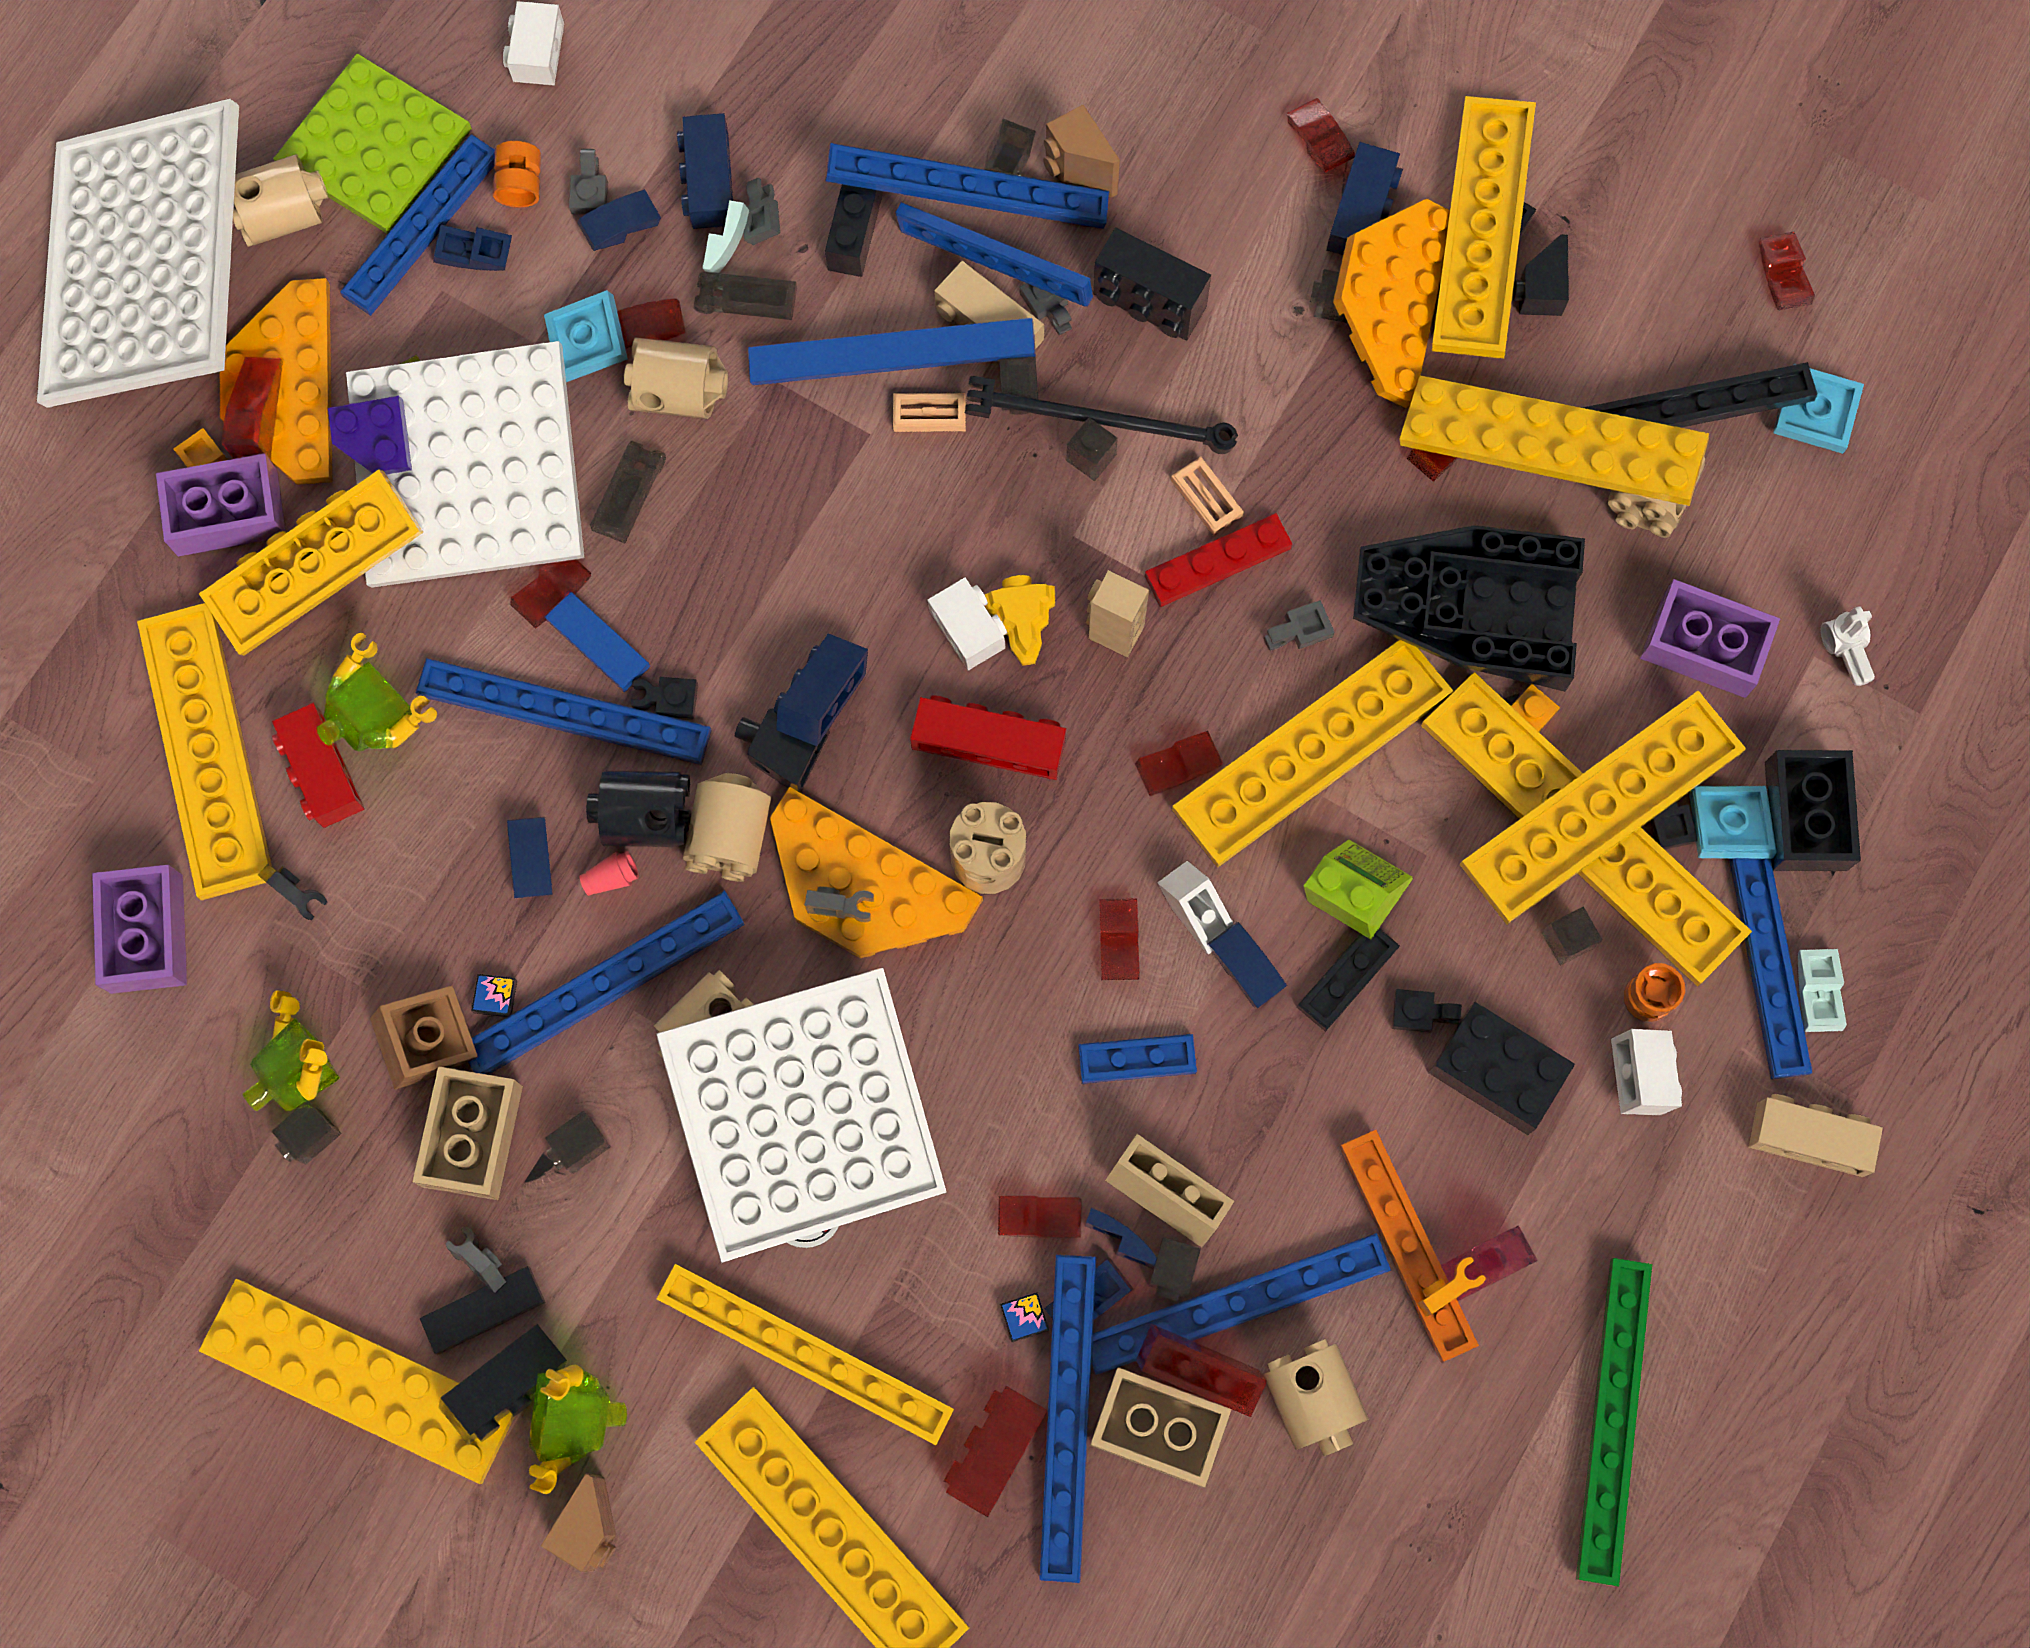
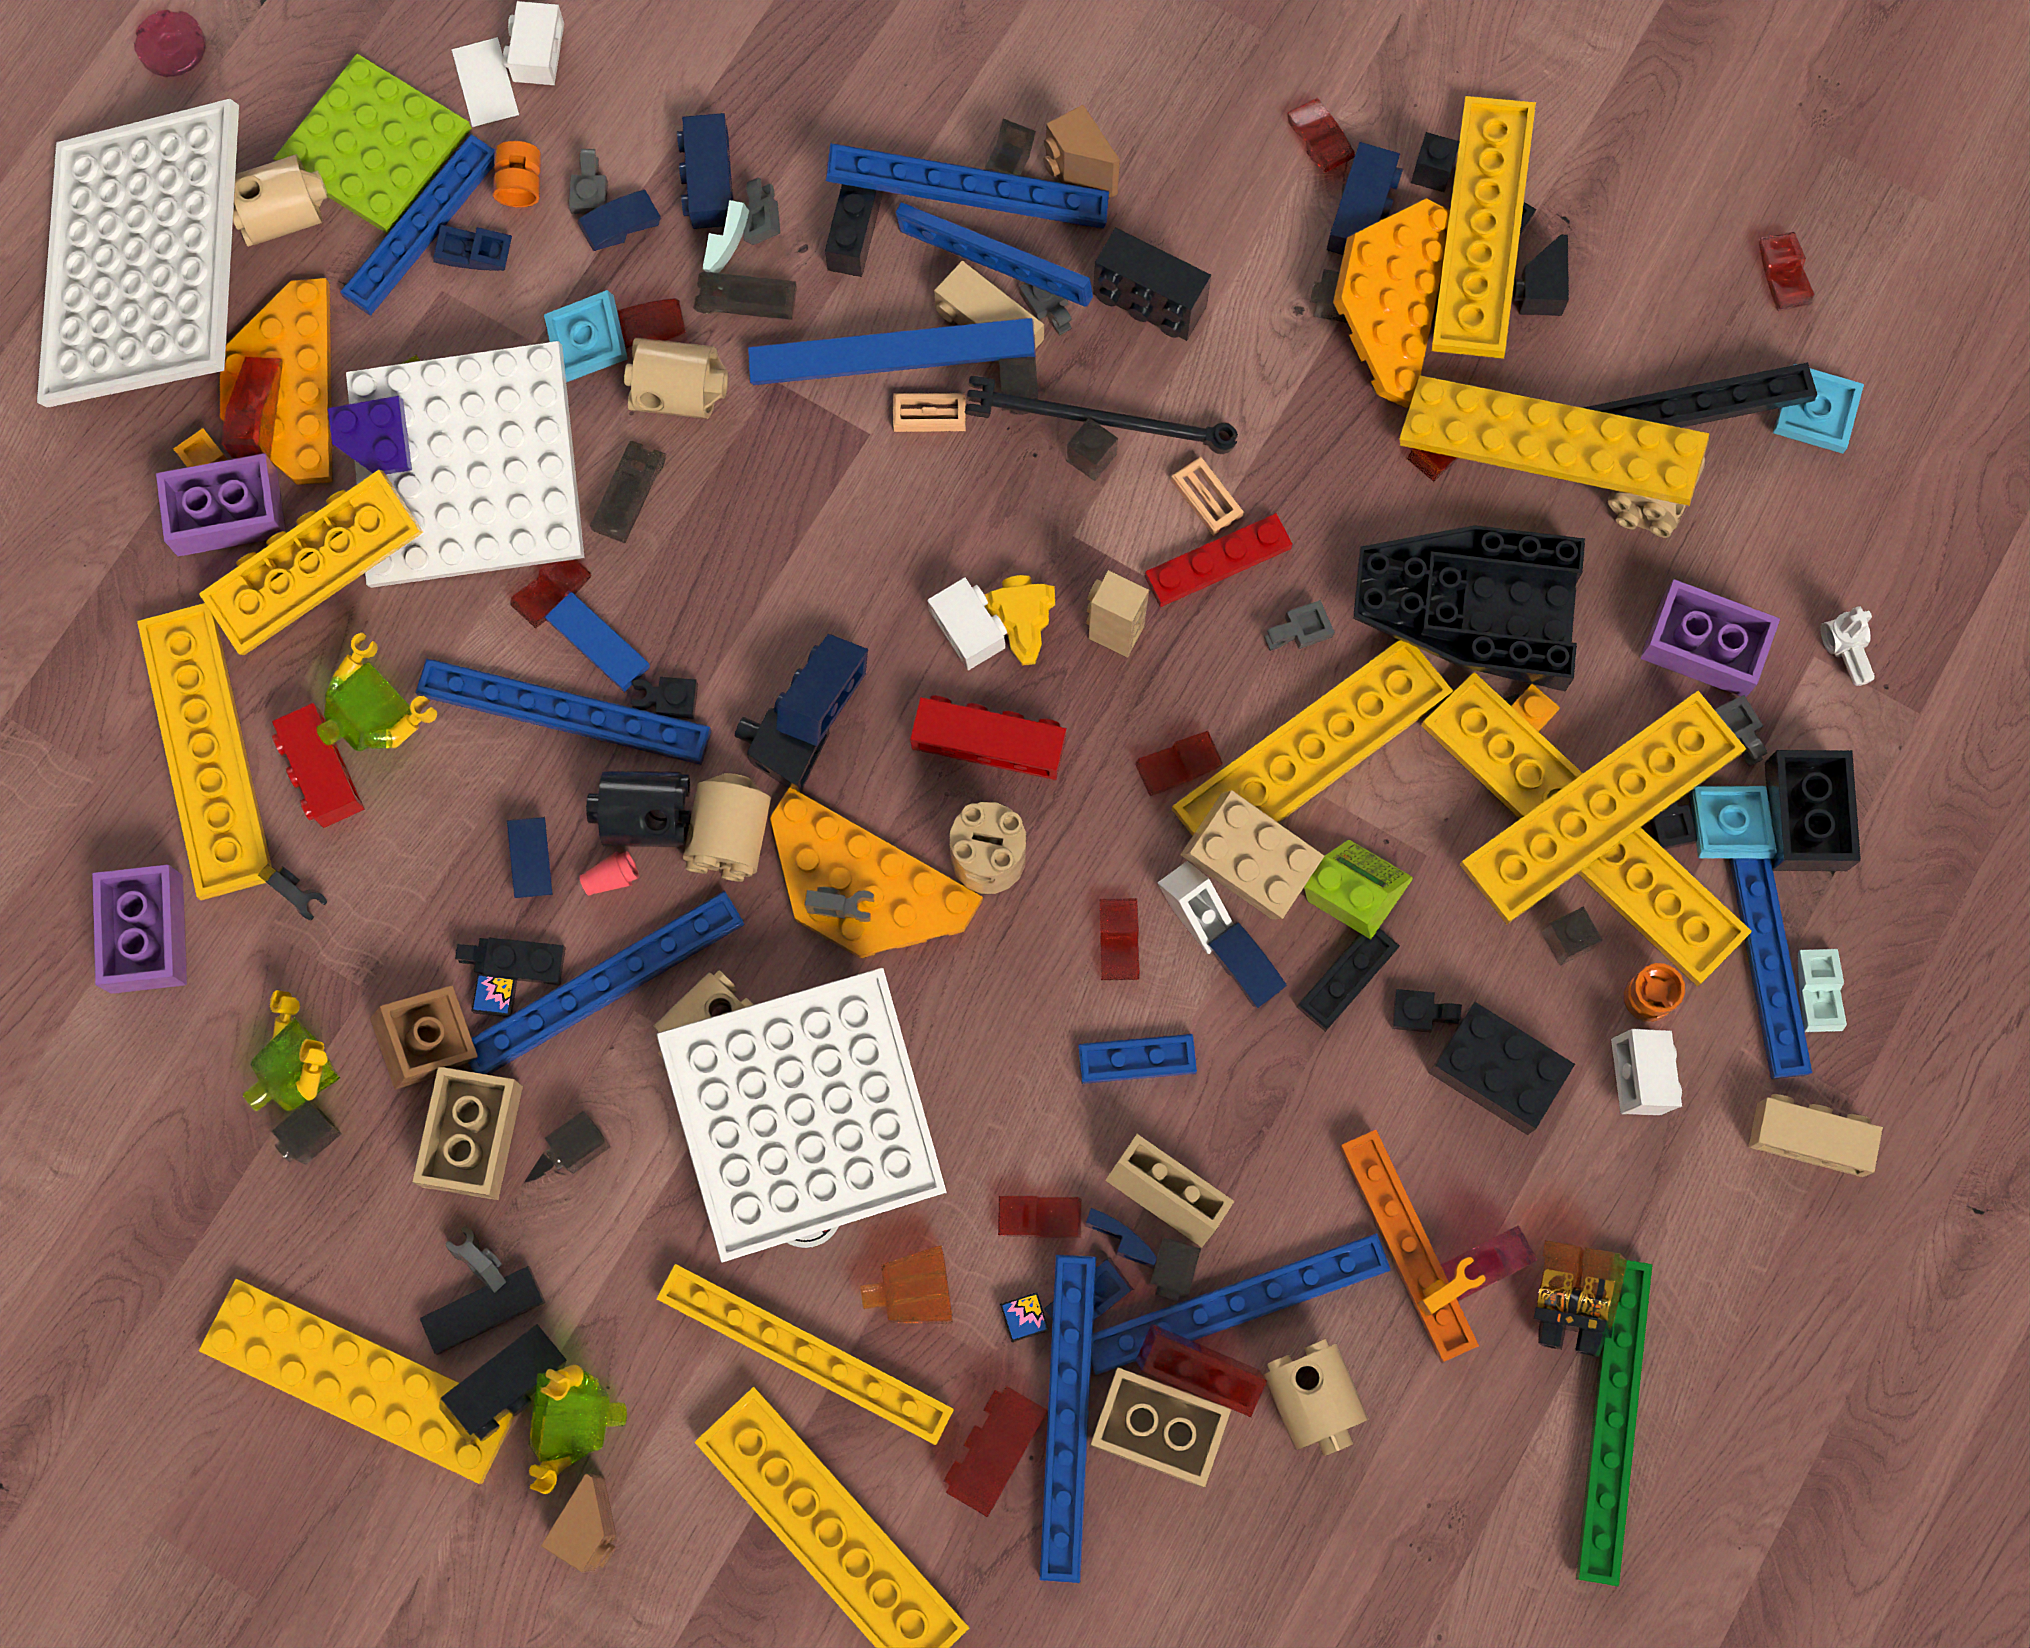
(170, 43): none -> clear pink tile
(485, 82): none -> white sticker
(515, 959): none -> black hinge
(913, 1289): none -> clear orange torso
(1252, 855): none -> tan brick
(1435, 162): none -> black brick
(1578, 1295): none -> hips
(1744, 724): none -> dark grey plate

